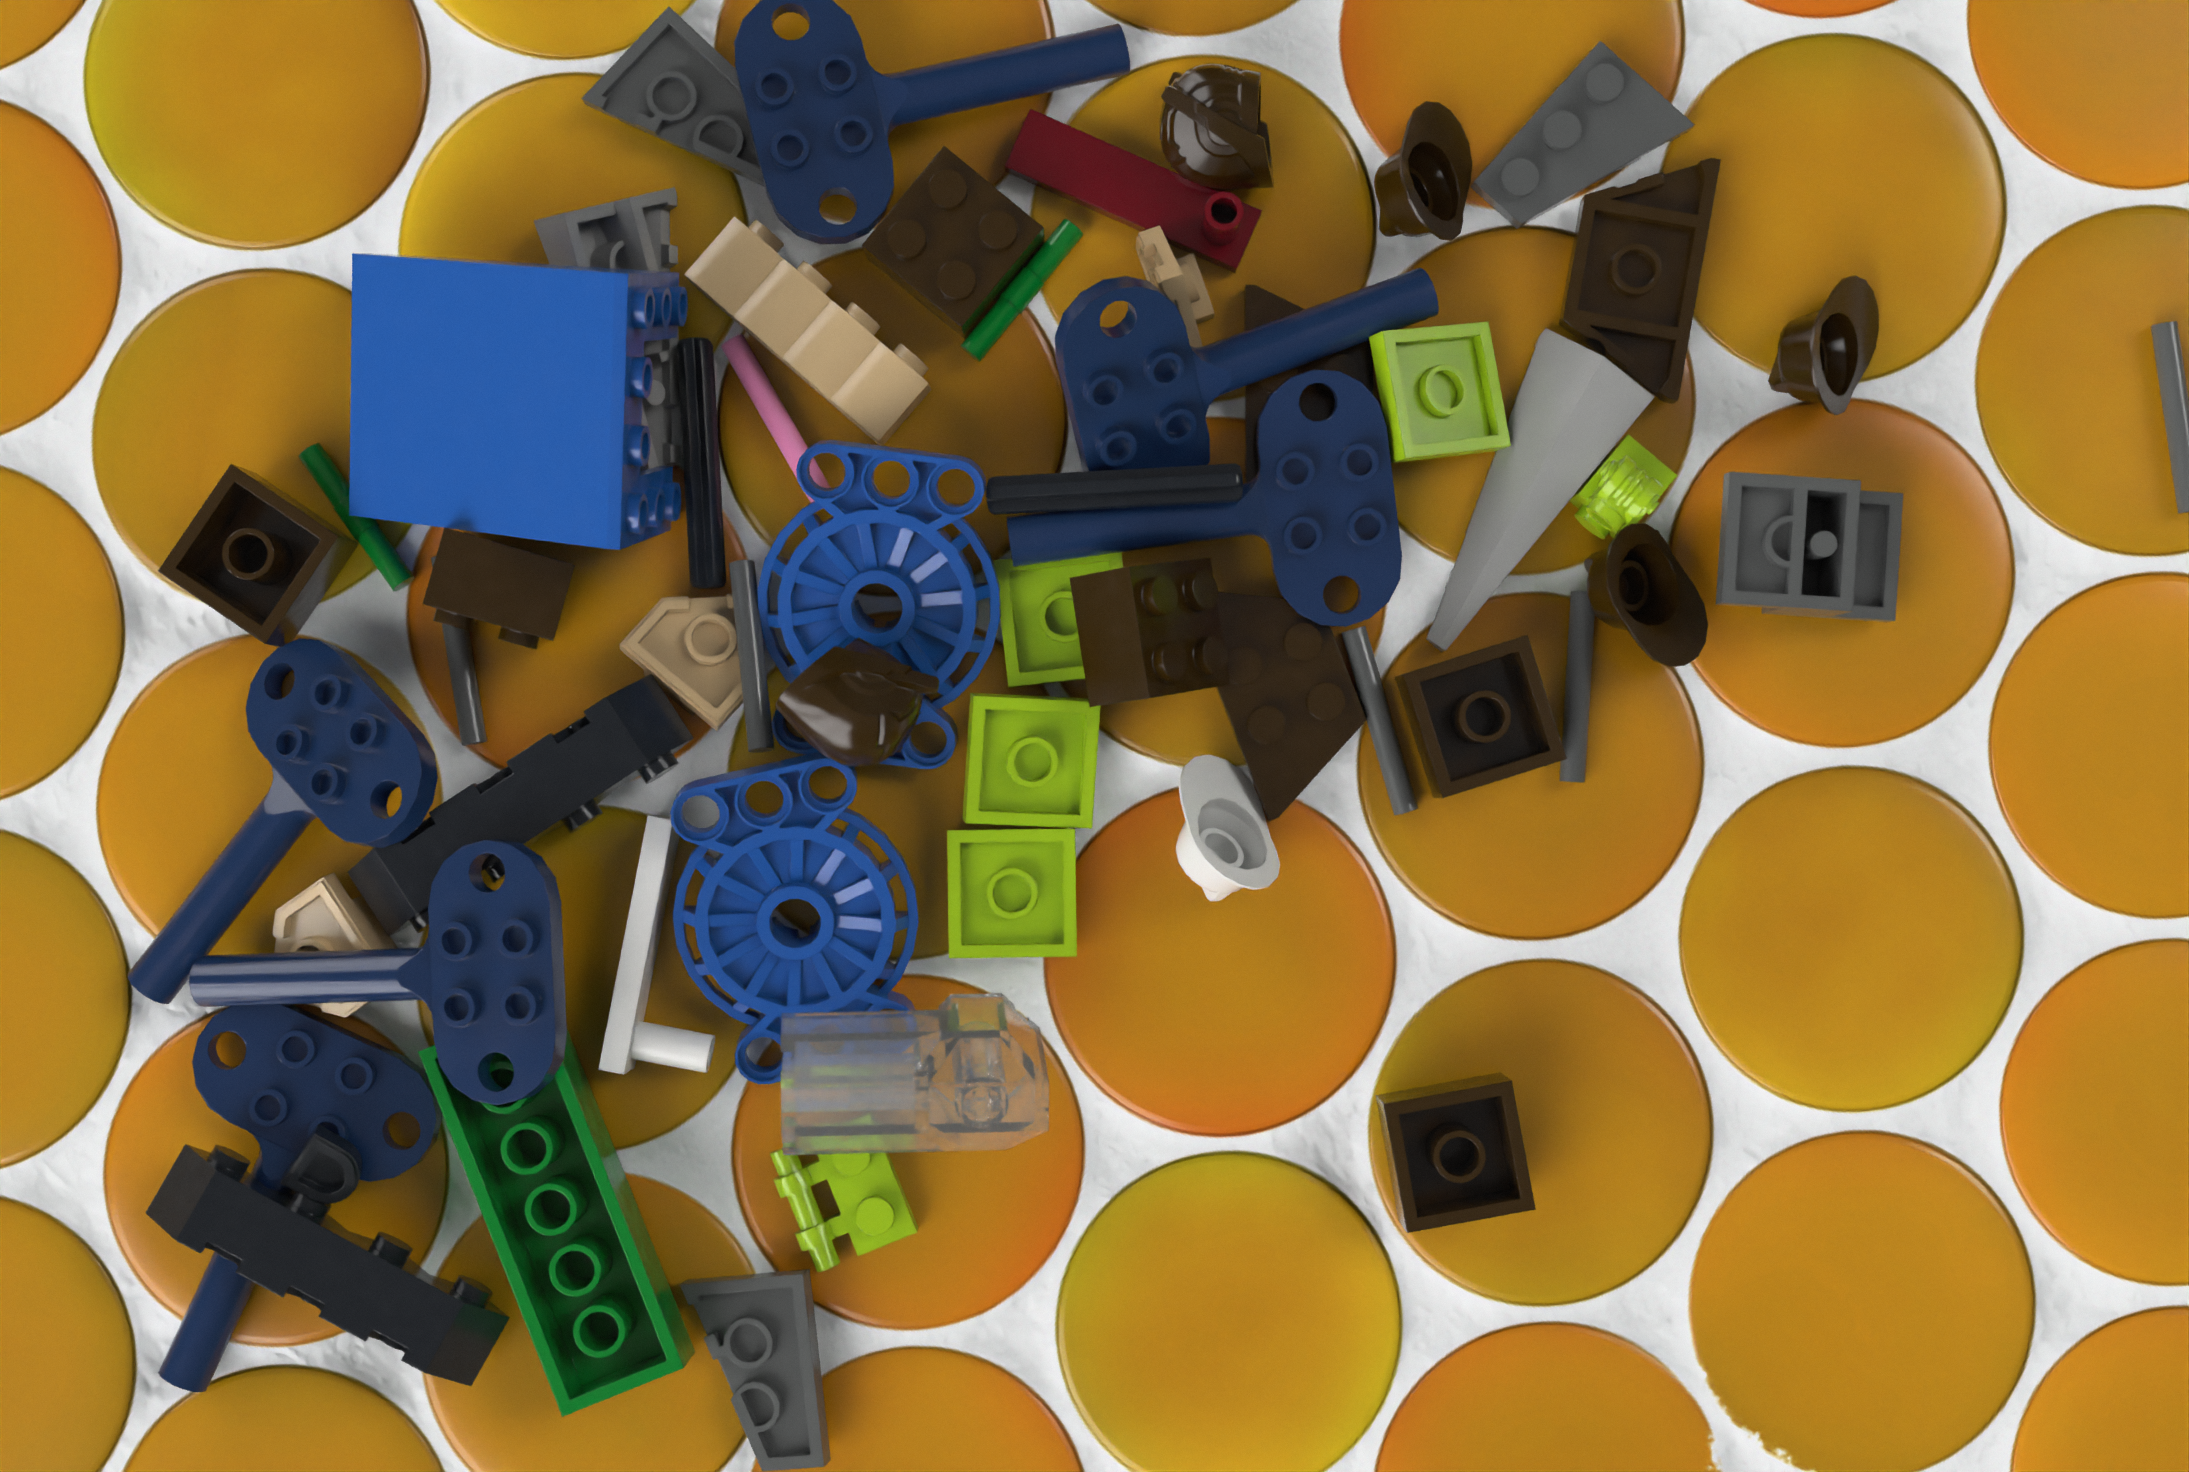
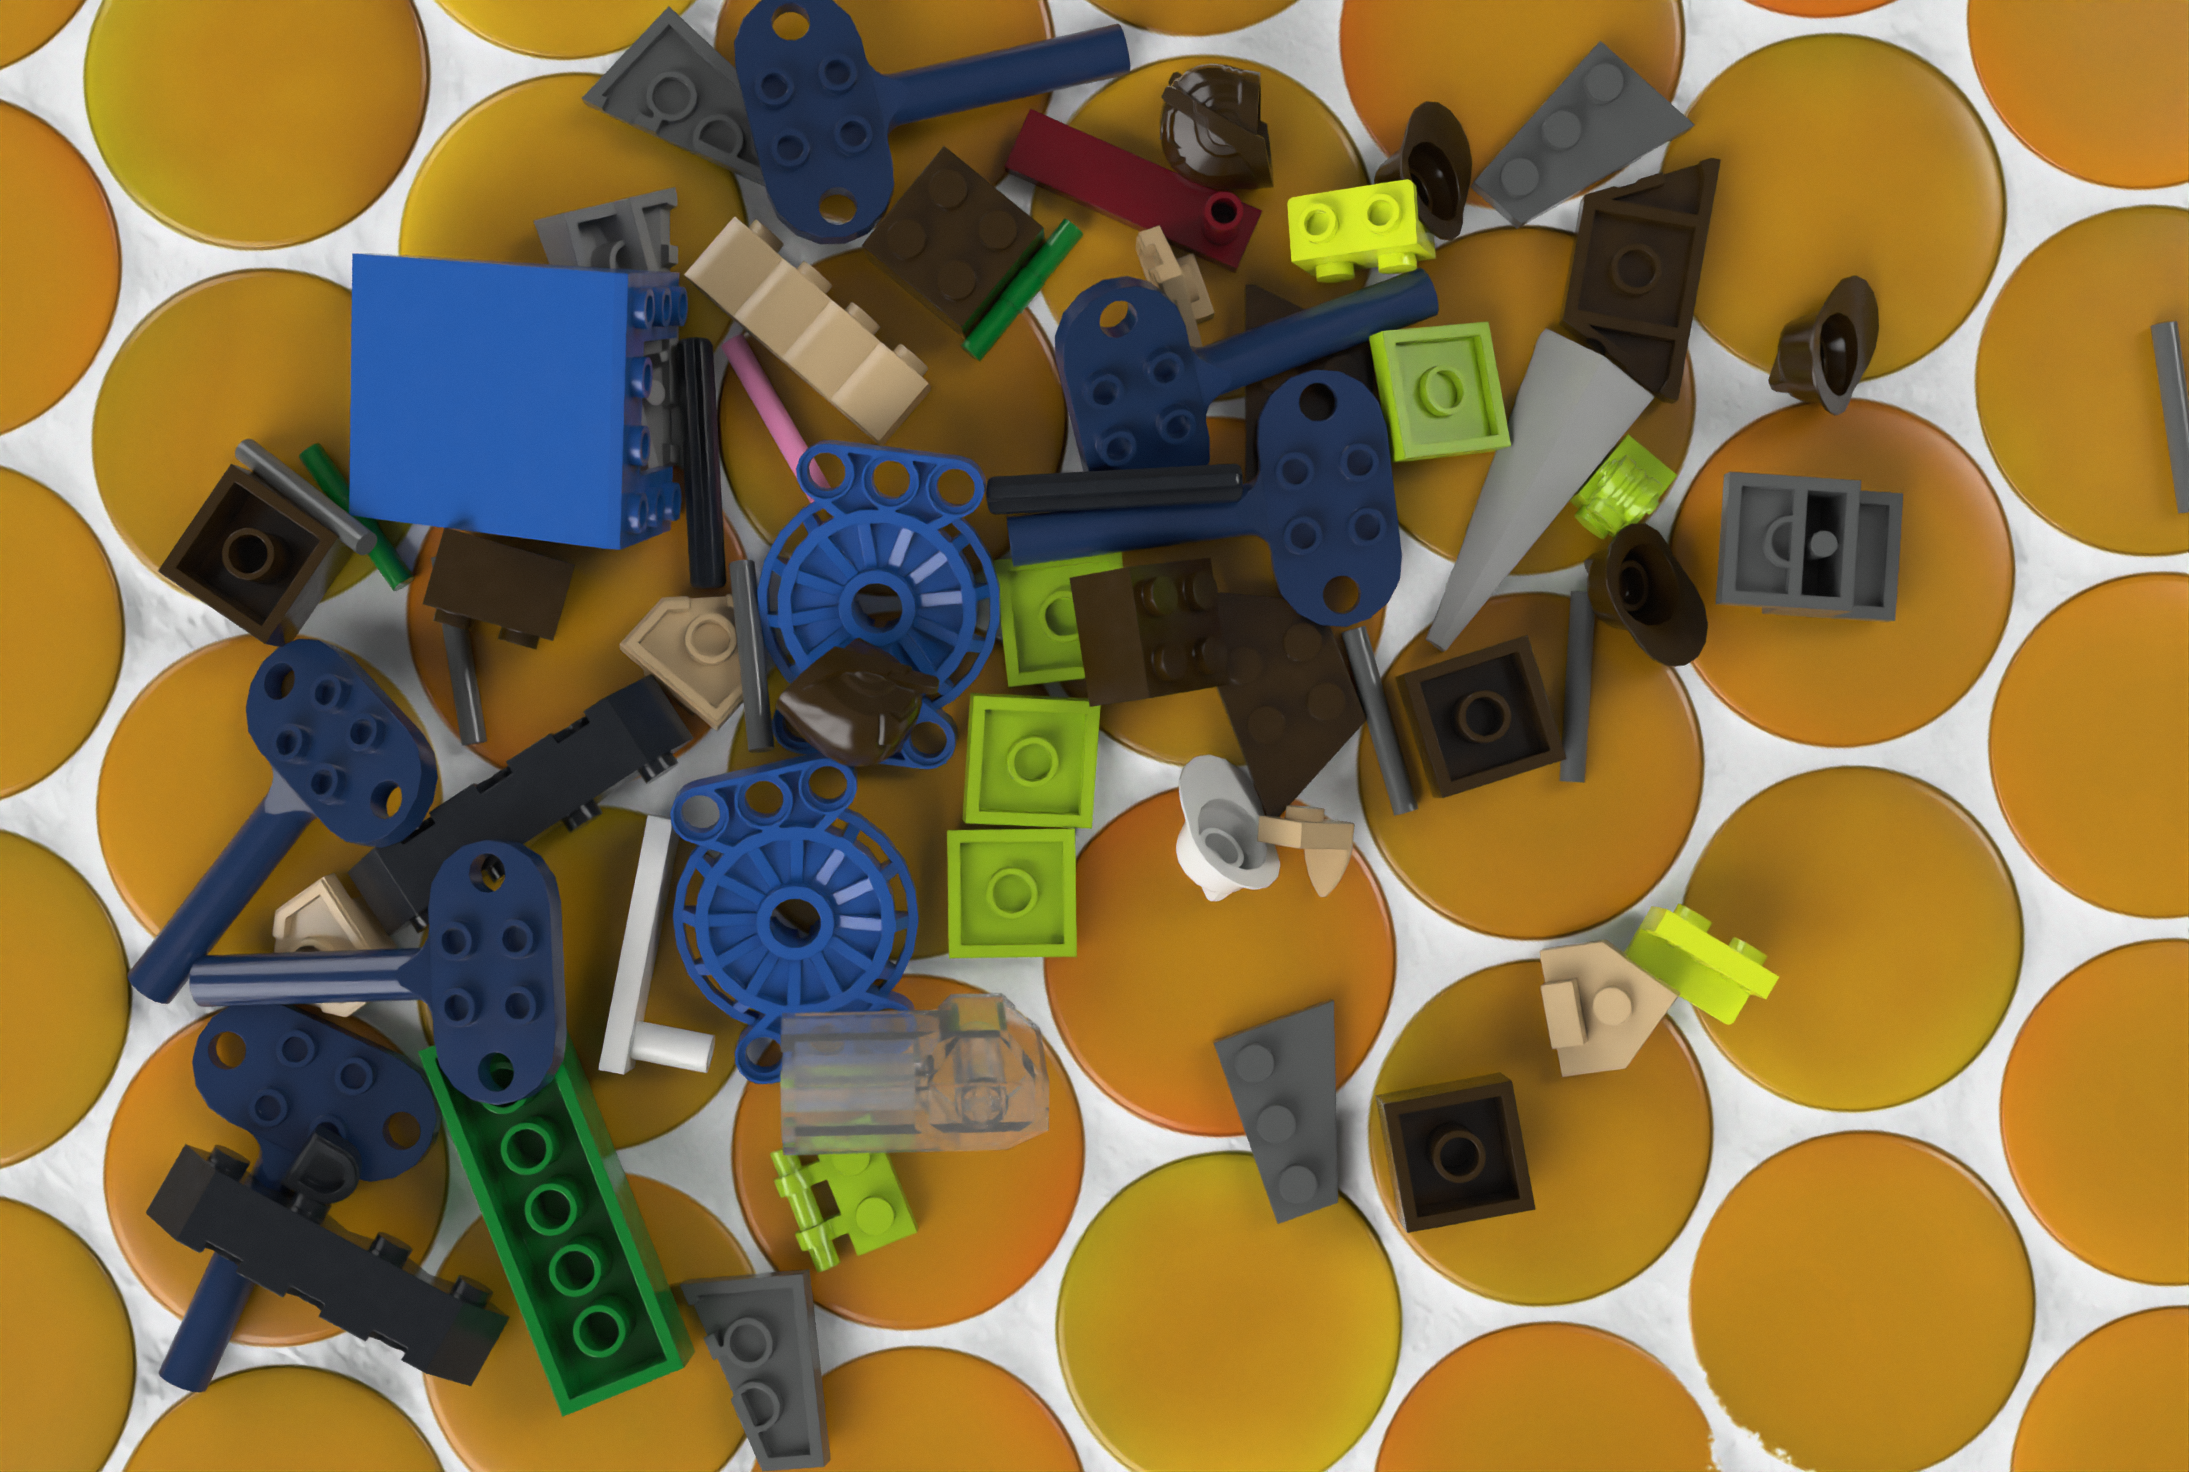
(306, 496): none -> dark grey bar
(1287, 1105): none -> dark grey wing
(1325, 842): none -> tan plate
(1358, 231): none -> neon yellow bracket
(1599, 1005): none -> tan plate
(1699, 966): none -> neon yellow bracket

